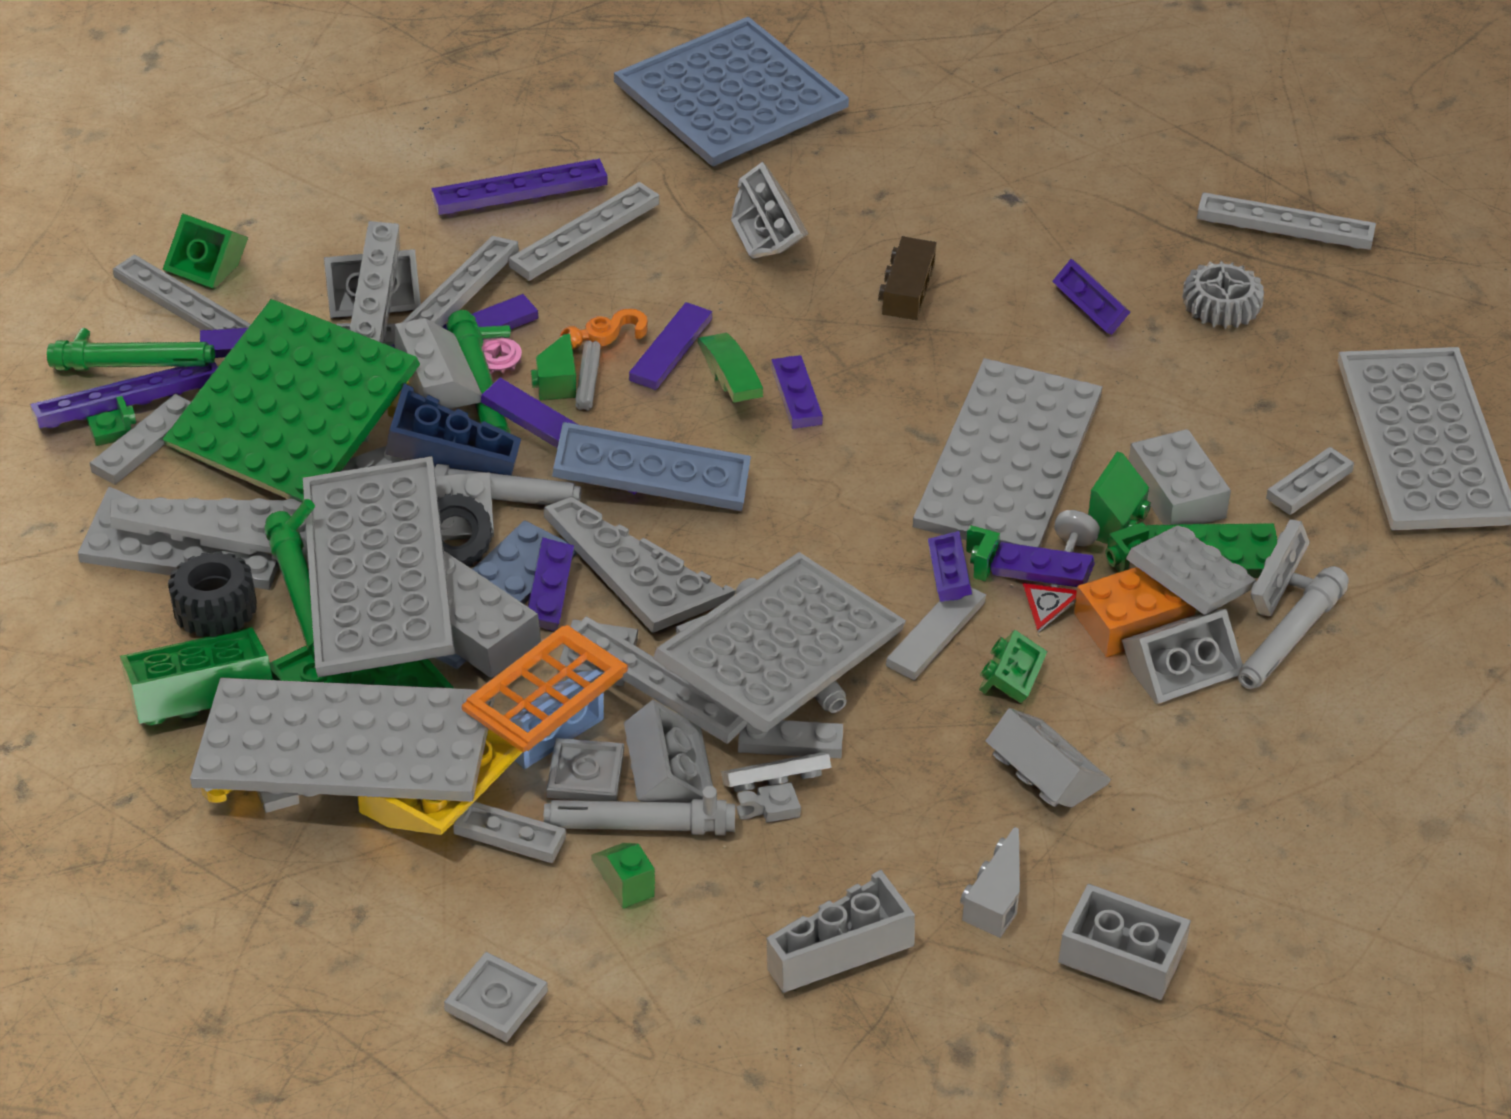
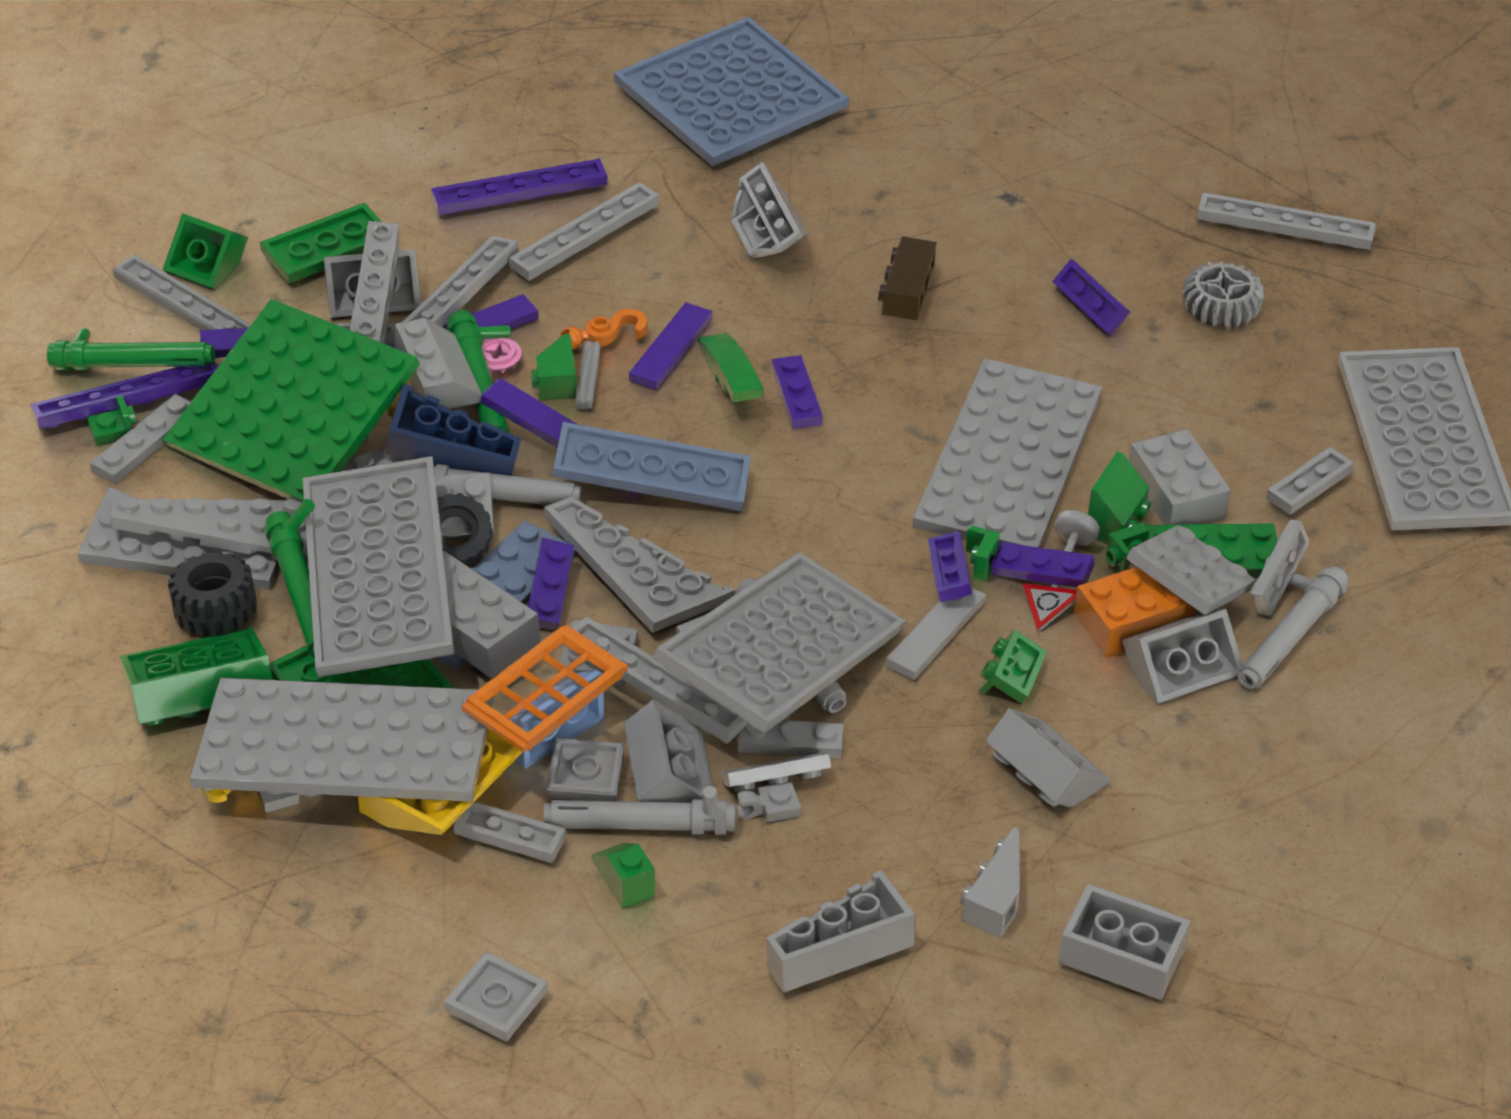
(304, 248): none -> green plate

